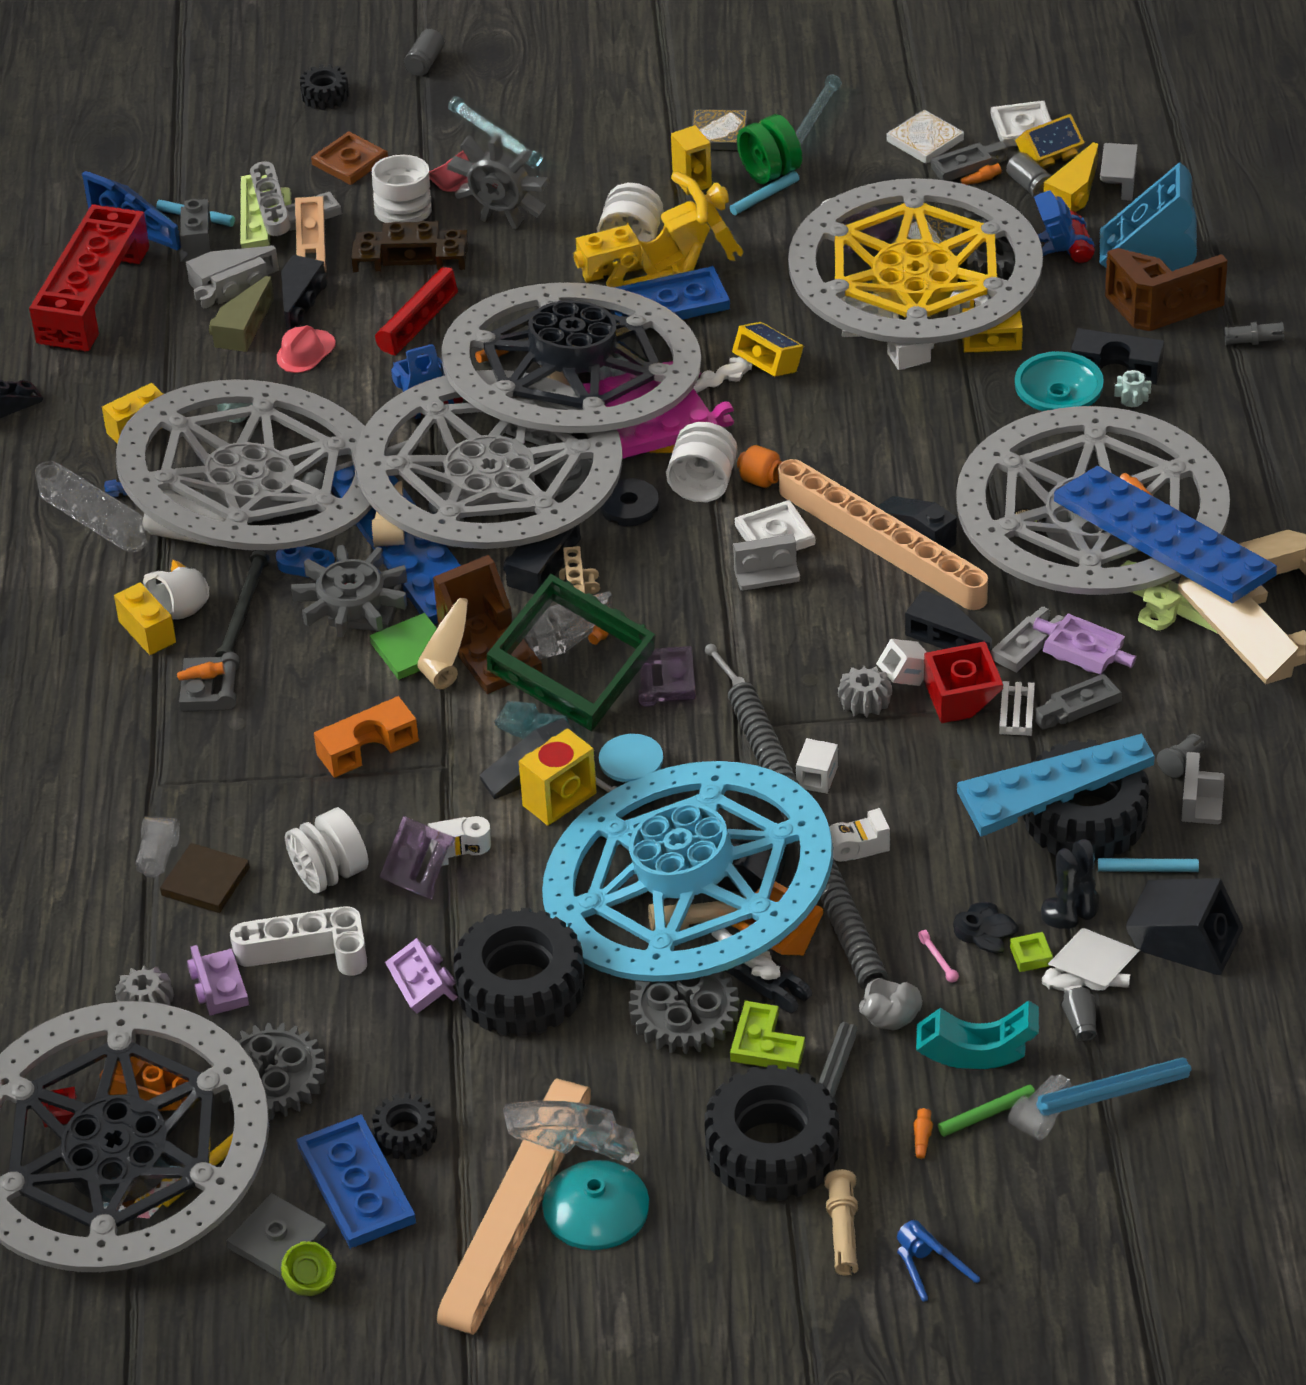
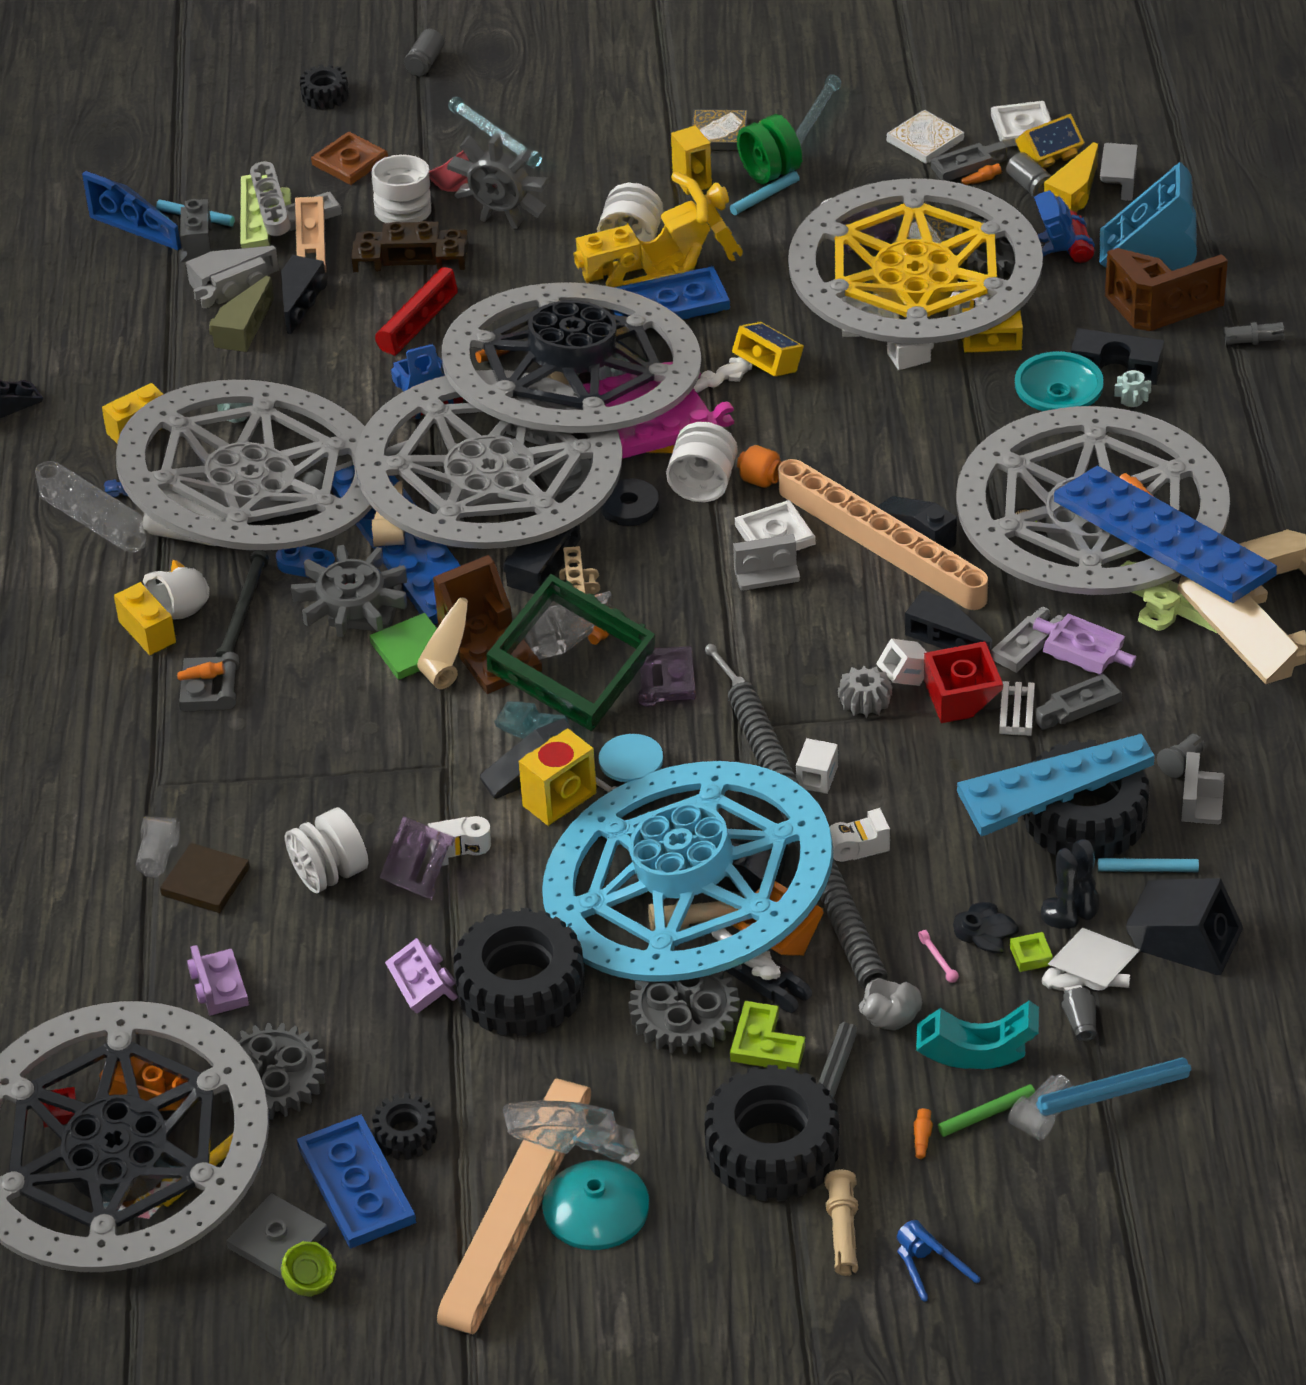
(66, 303): red plate -> none
(145, 986): light grey gear -> none
(301, 937): white beam -> none
(304, 348): coral piece -> none
(385, 723): orange arch -> none

